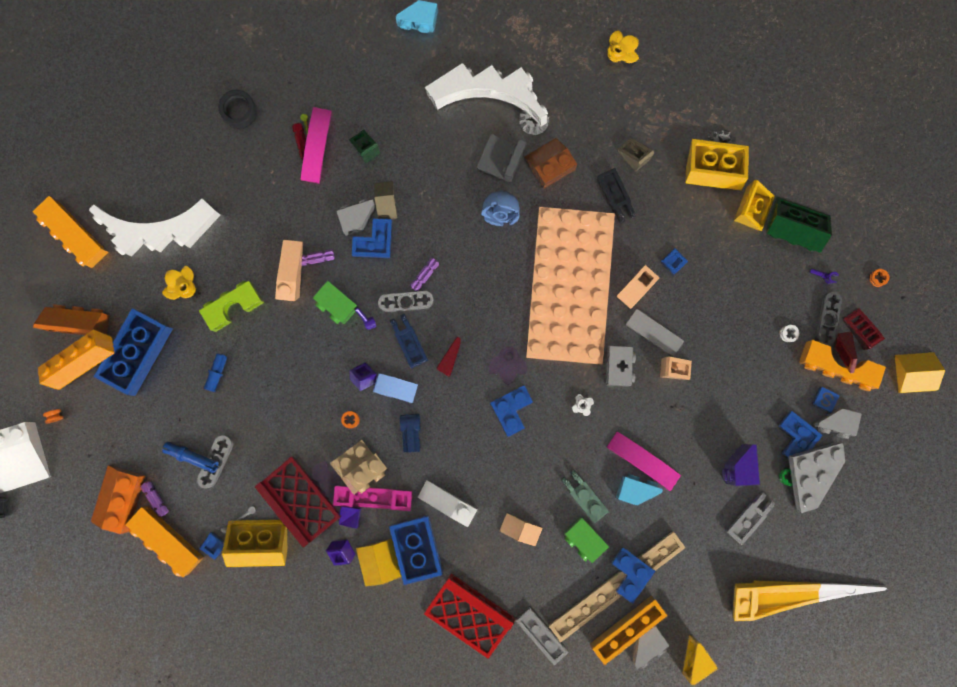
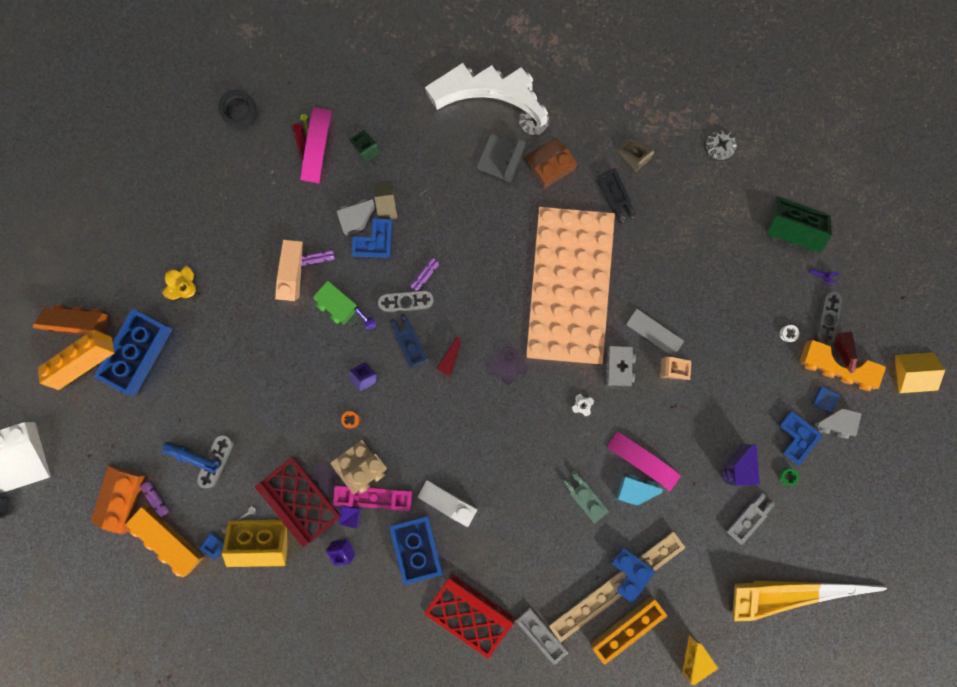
(53, 416): orange bush -> none
(70, 232): light orange brick -> none
(183, 229): white arch -> none
(215, 372): blue axle -> none
(216, 312): lime arch -> none
(378, 562): yellow slope -> none
(395, 388): light blue slope -> none
(410, 430): dark blue piece -> none
(418, 16): medium azure slope -> none
(500, 208): medium blue cylinder -> none
(506, 409): blue plate -> none
(520, 529): light nougat slope -> none
(585, 539): bright green brick -> none
(624, 46): yellow plate -> none
(638, 287): light nougat slope -> none
(648, 646): light grey slope -> none
(674, 261): blue tile -> none
(717, 164): yellow slope -> none
(754, 206): yellow slope -> none
(814, 473): light grey plate -> none
(873, 331): dark red slope -> none
(883, 273): orange bush -> none

